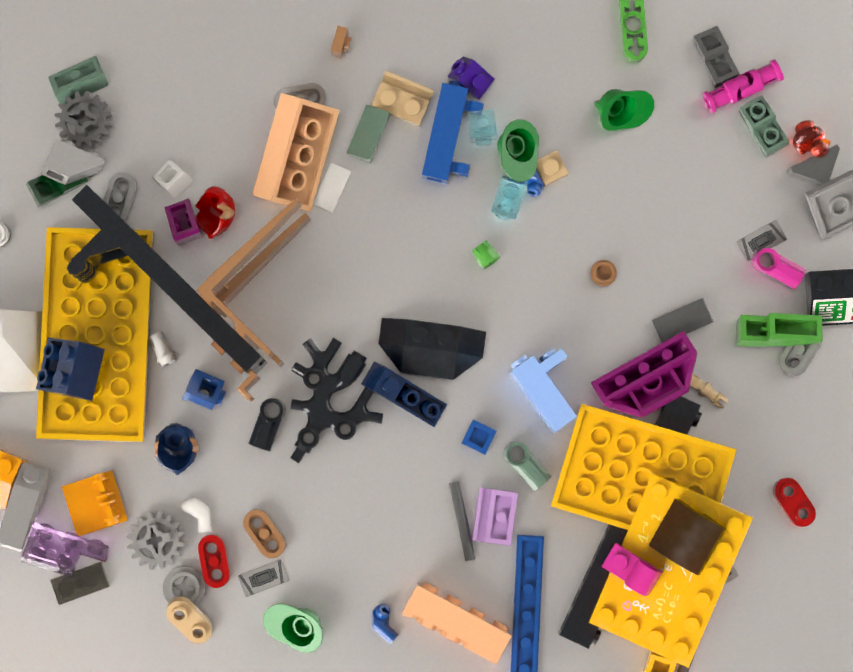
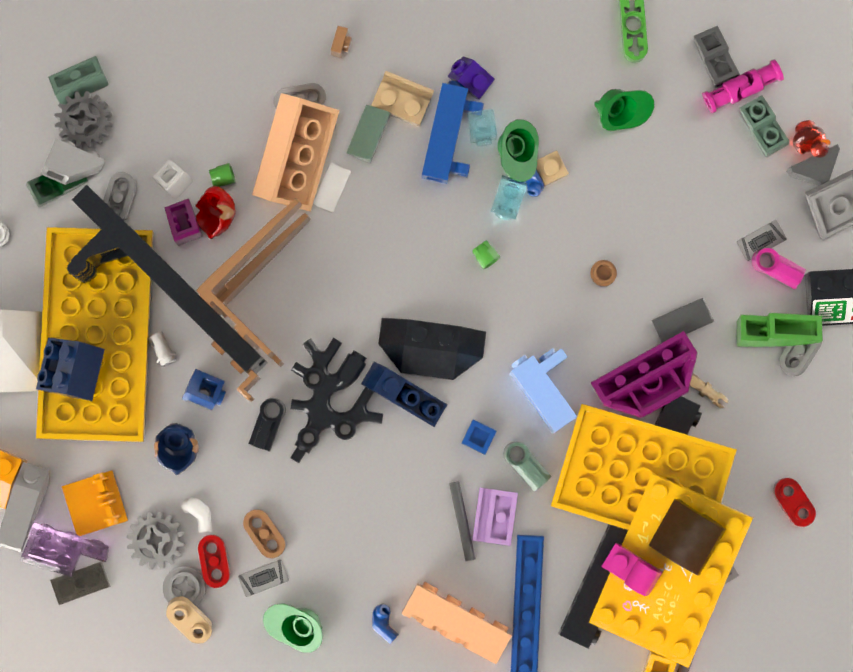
(222, 175): none -> bright green hose

